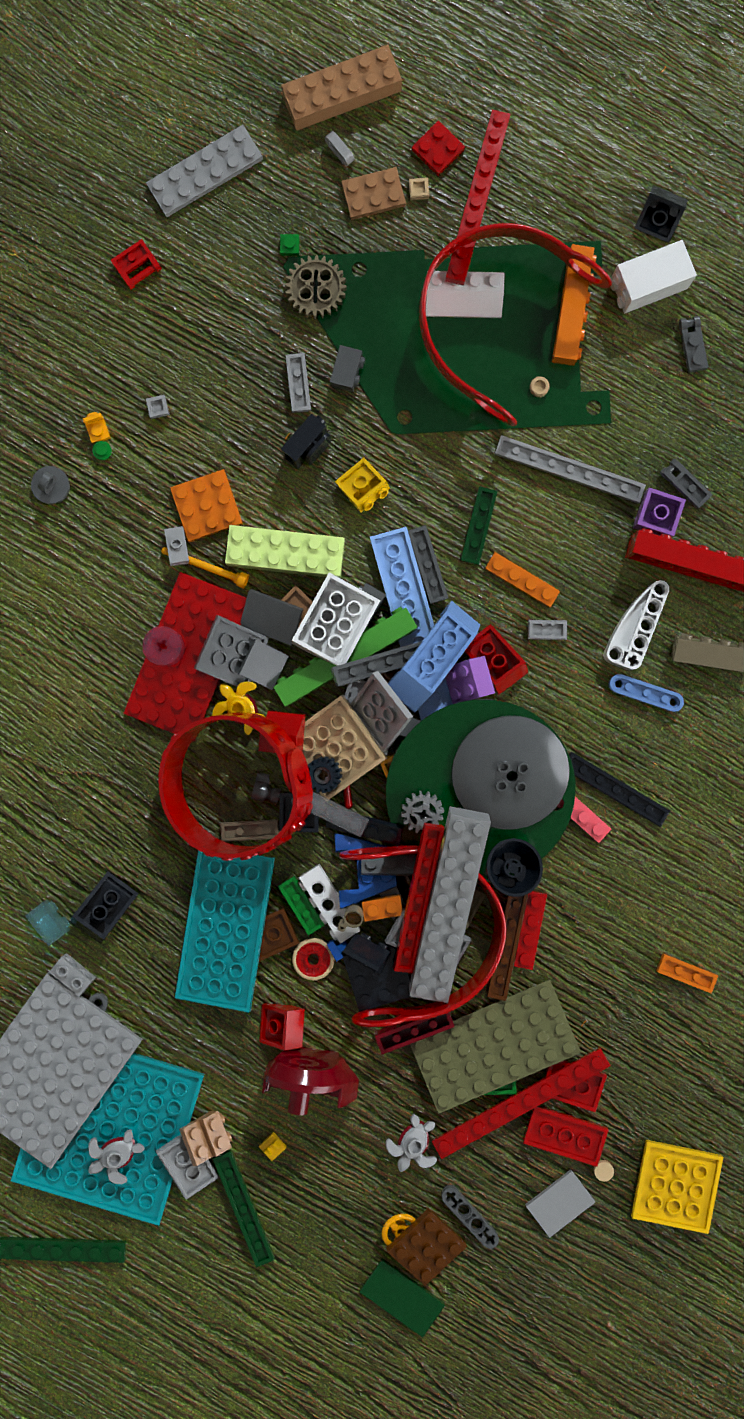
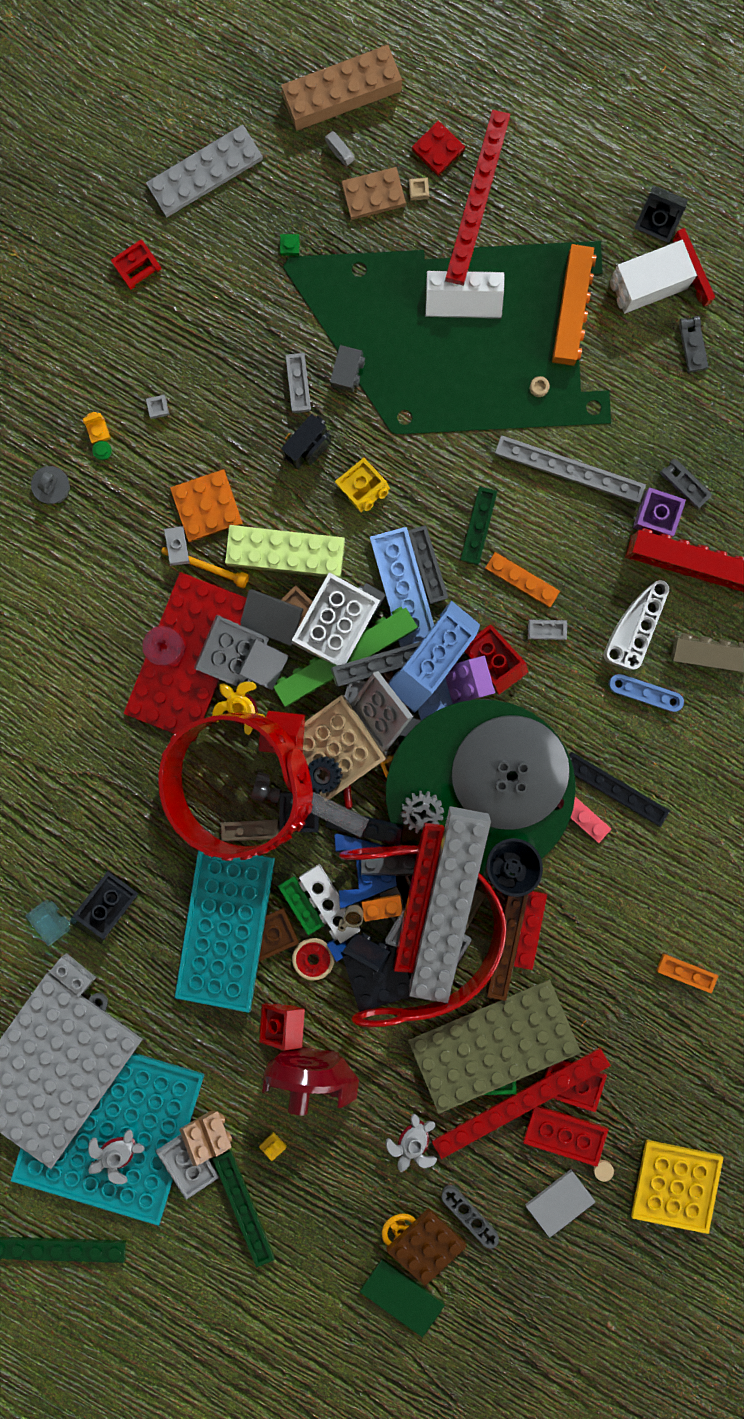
(332, 287): dark tan gear -> none
(408, 1032): dark red brick -> none
(499, 230): red piece -> none
(703, 289): none -> red plate

